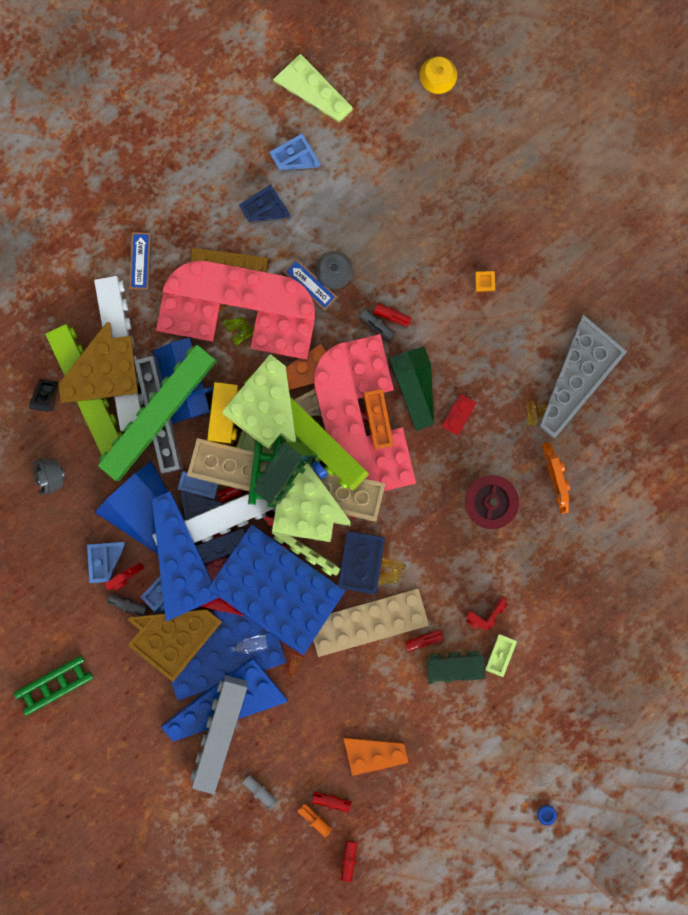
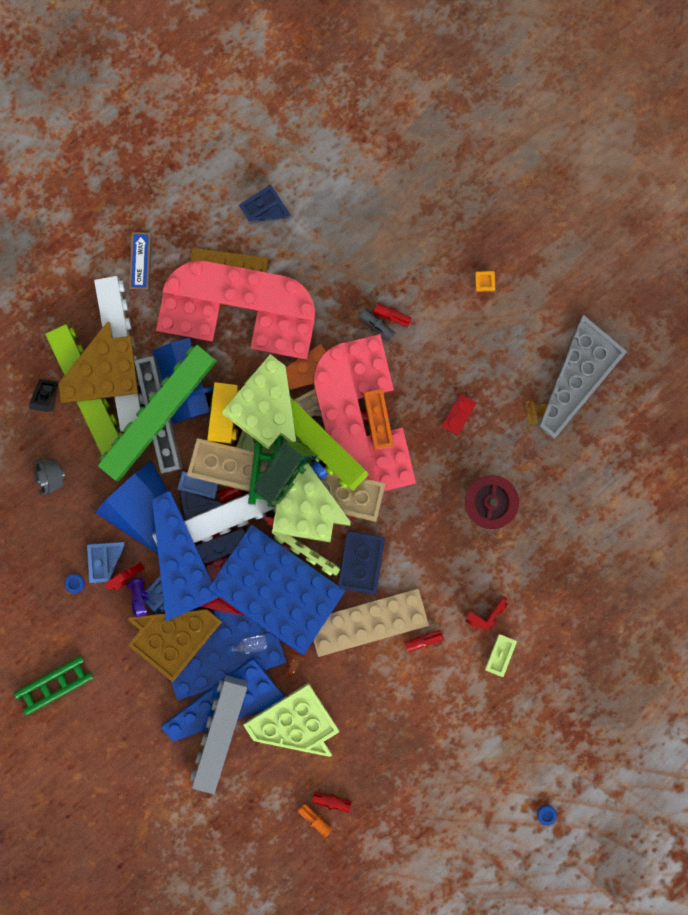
(74, 583): none -> blue tile
(127, 605): dark grey pin -> none
(138, 597): none -> dark purple connector
(246, 331): clear neon green piece -> none
(259, 792): light grey pin -> none
(295, 155): medium blue wing -> none
(295, 723): none -> yellowish green wing
(307, 83): yellowish green wing -> none
(320, 294): tile -> none
(334, 270): dark grey cone -> none
(348, 861): red pin -> none
(373, 755): orange wing -> none
(390, 578): clear yellow piece -> none
(414, 379): dark green wedge -> none
(438, 75): yellow cone -> none
(454, 667): clear green wedge -> none
(556, 469): orange wing -> none

